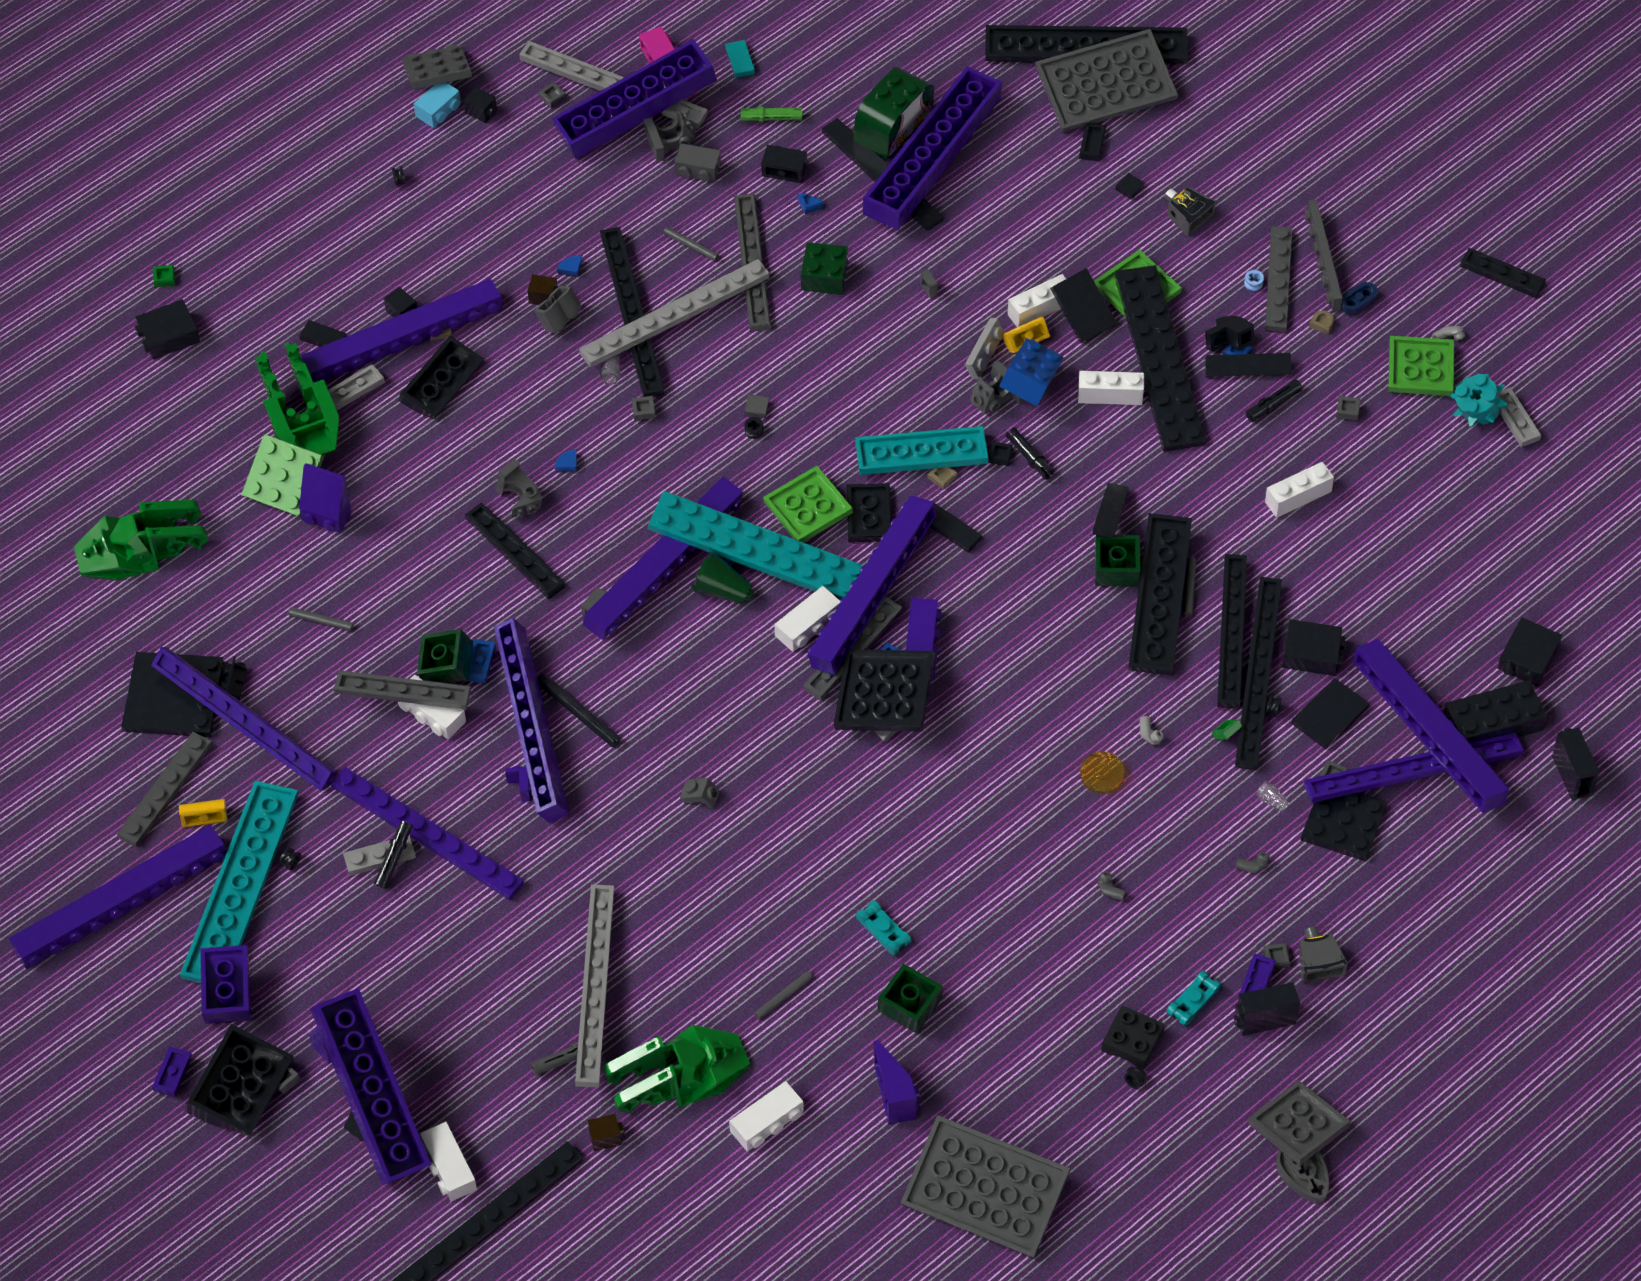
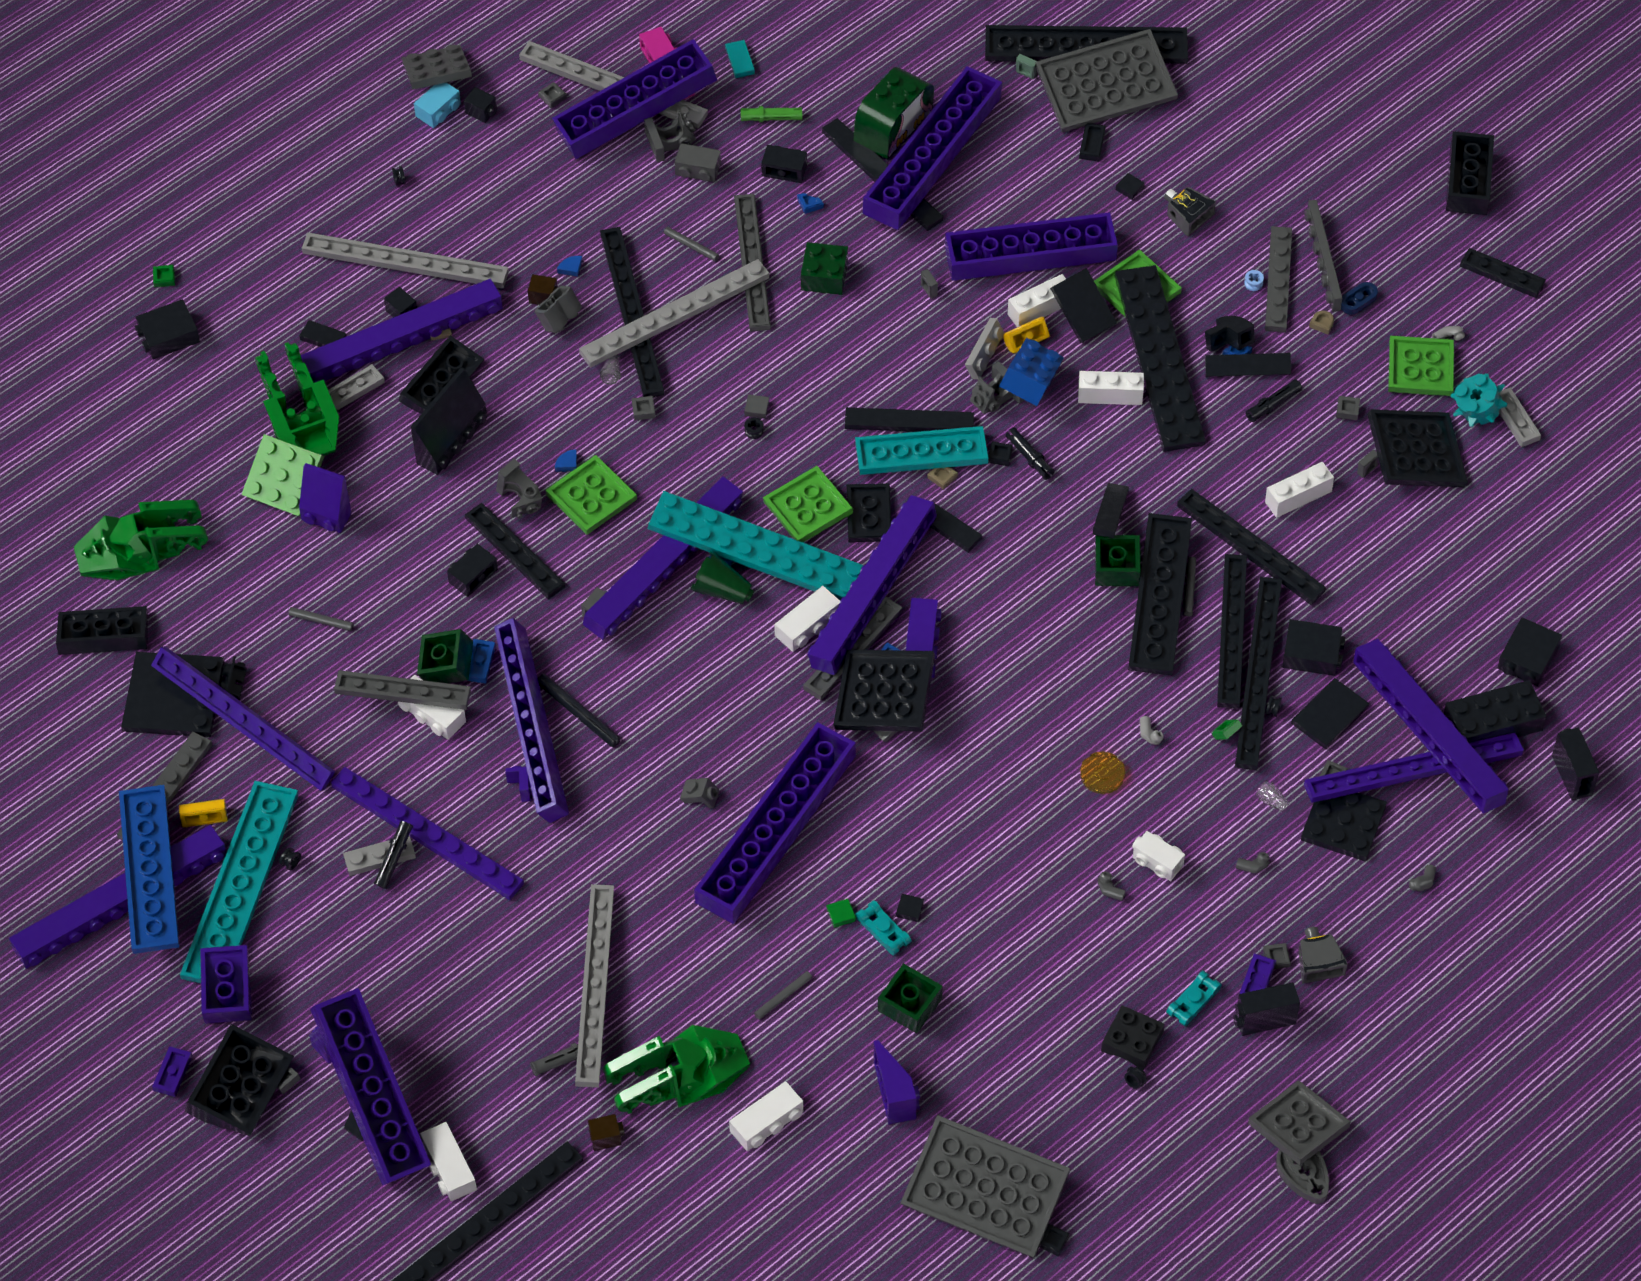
(102, 630): none -> black slope
(148, 869): none -> blue plate
(403, 260): none -> light grey plate
(448, 423): none -> black slope
(472, 570): none -> black brick
(591, 494): none -> bright green plate
(775, 823): none -> dark purple brick
(840, 913): none -> green tile
(906, 419): none -> black tile
(910, 907): none -> black tile
(1026, 66): none -> sand green tile
(1031, 246): none -> dark purple brick
(1054, 1240): none -> black tile
(1158, 855): none -> white brick
(1252, 546): none -> black plate
(1367, 464): none -> dark grey tile
(1417, 448): none -> black plate
(1425, 881): none -> dark grey arm
(1469, 173): none -> black brick

